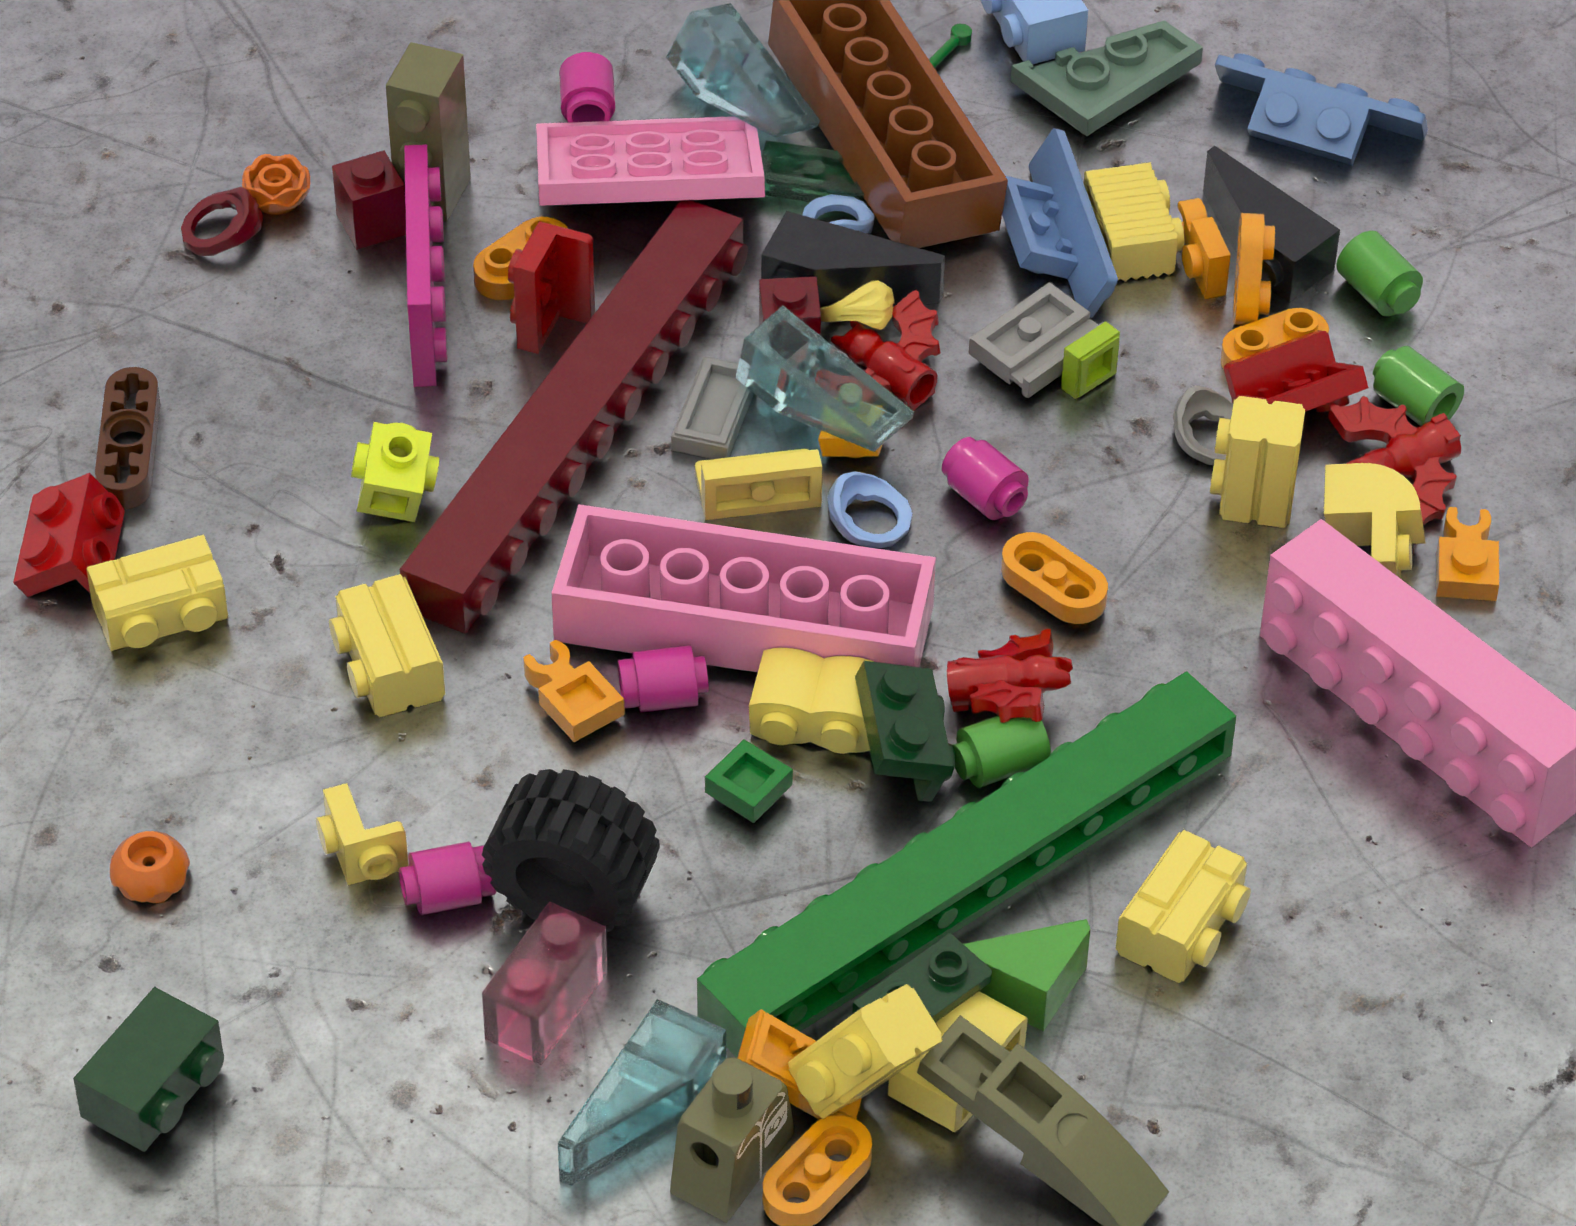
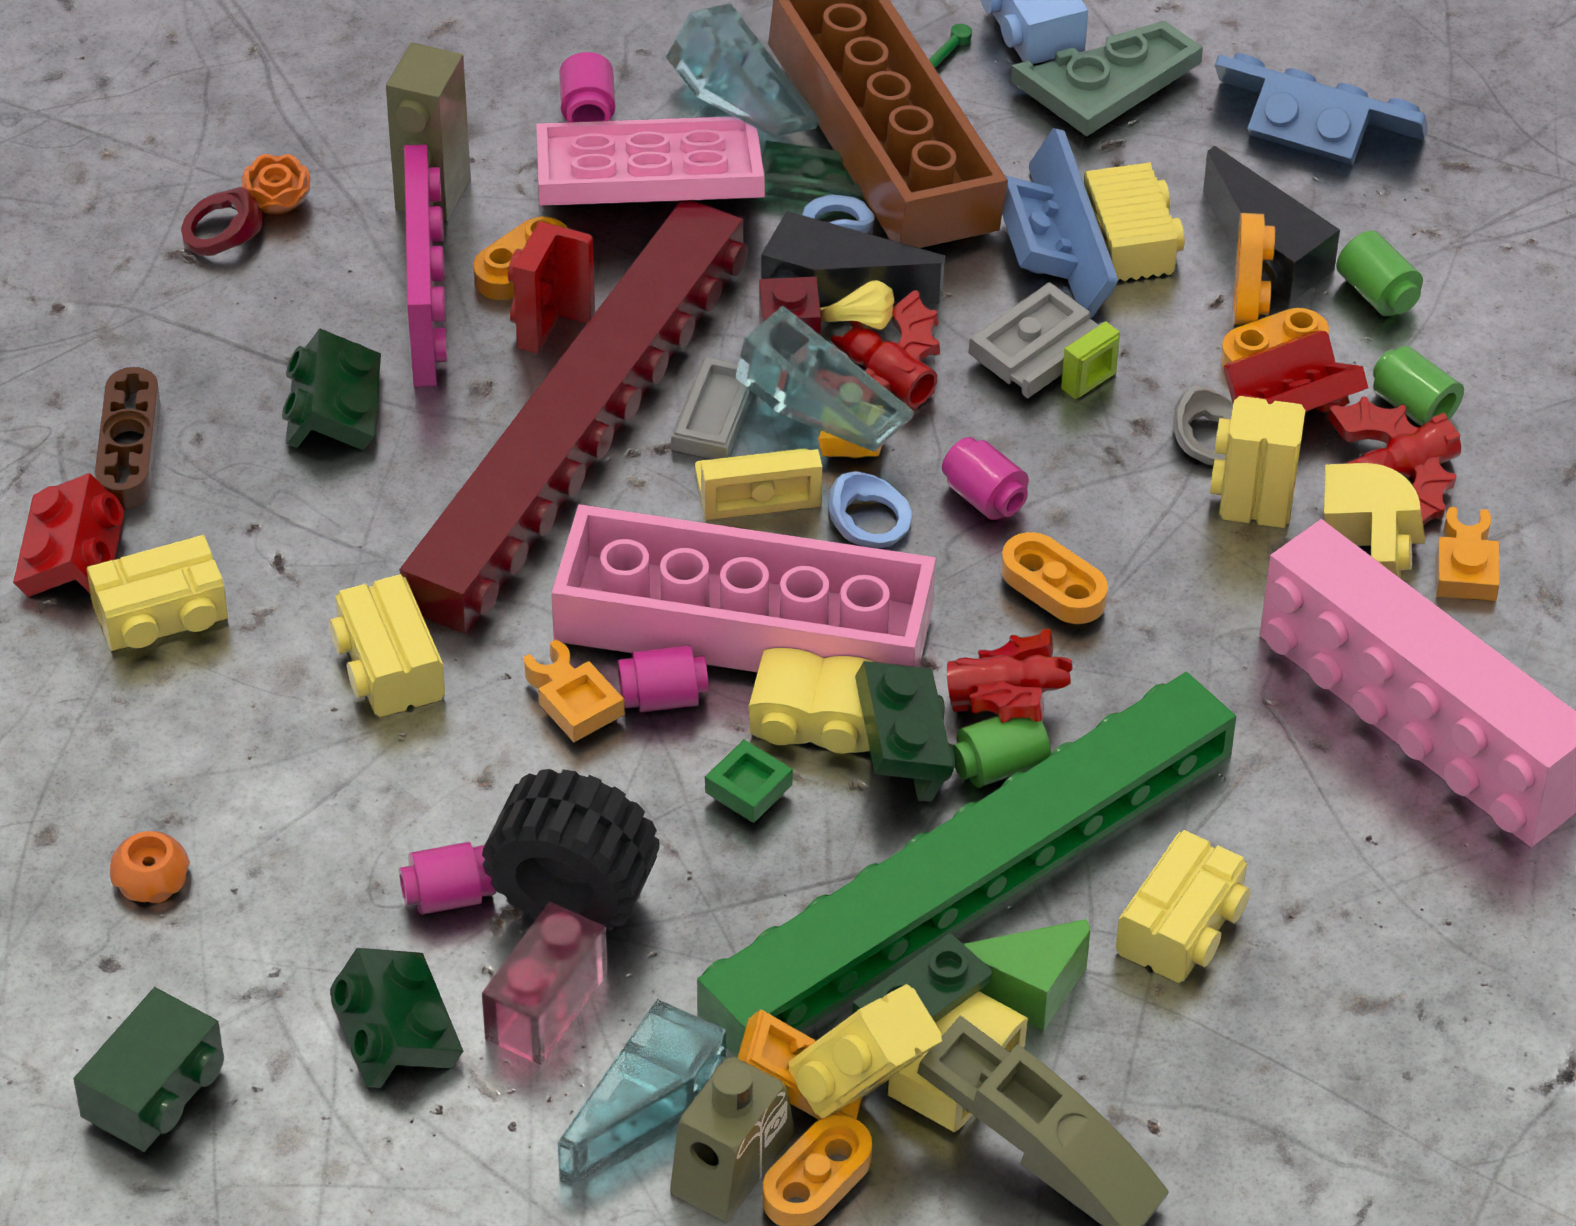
(332, 390): none -> dark green bracket
(361, 852): light yellow bracket -> none
(370, 199): dark red brick -> none
(393, 1014): none -> dark green bracket
(394, 470): neon yellow brick -> none
(1205, 251): light orange plate -> none

